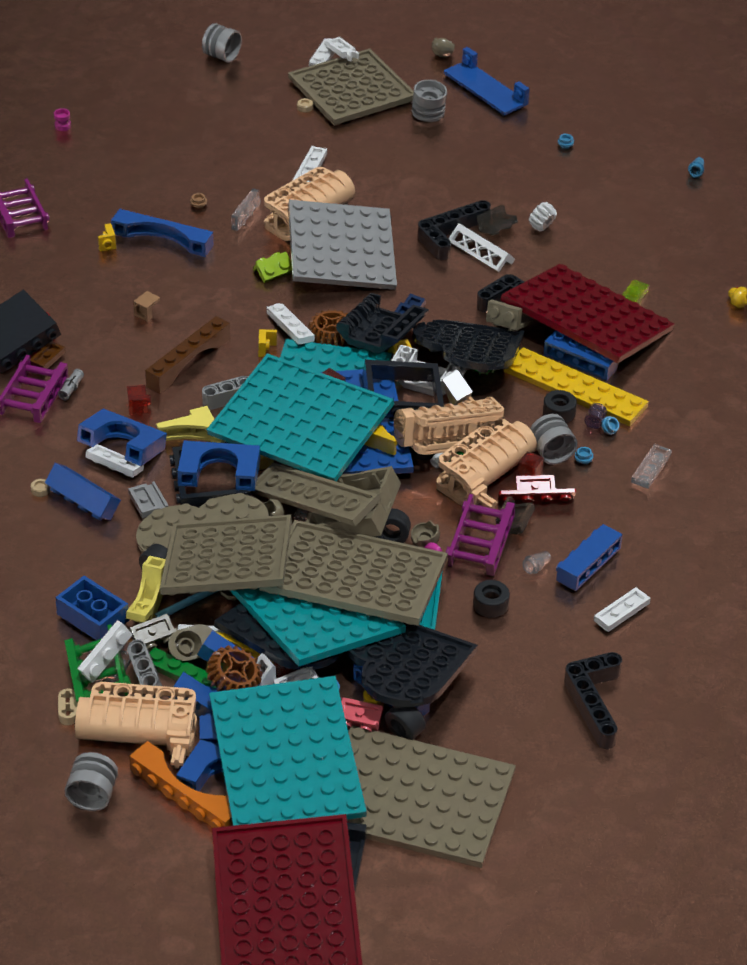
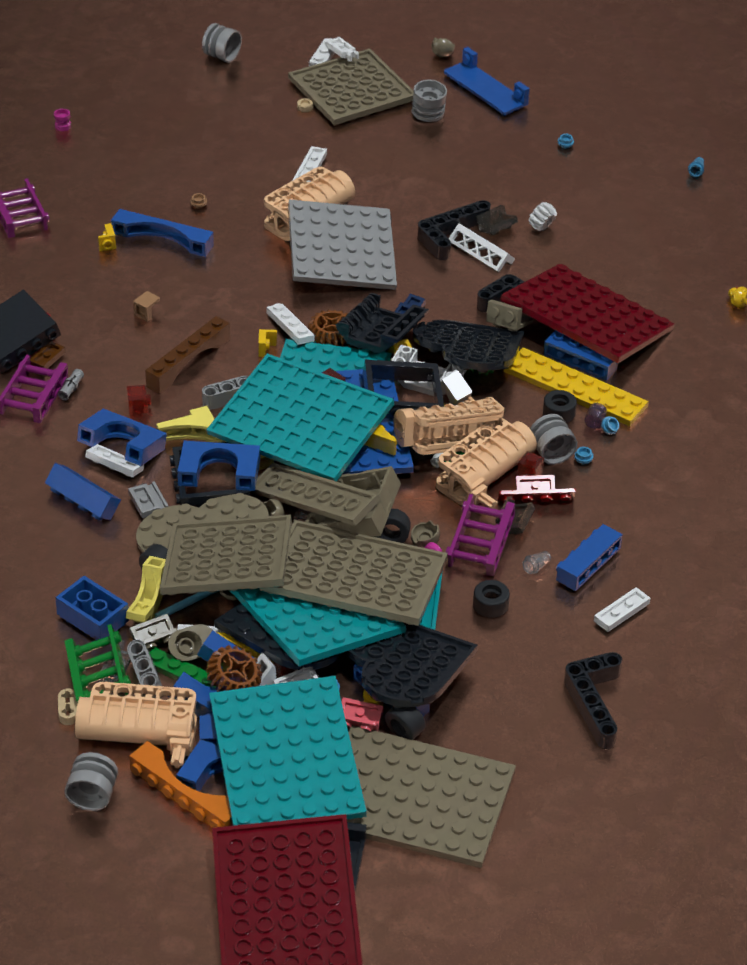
(39, 488): tan tile -> none
(105, 651): white plate -> none
(245, 209): clear plate -> none
(274, 266): lime bracket -> none
(636, 291): clear neon green plate -> none
(651, 466): clear plate -> none

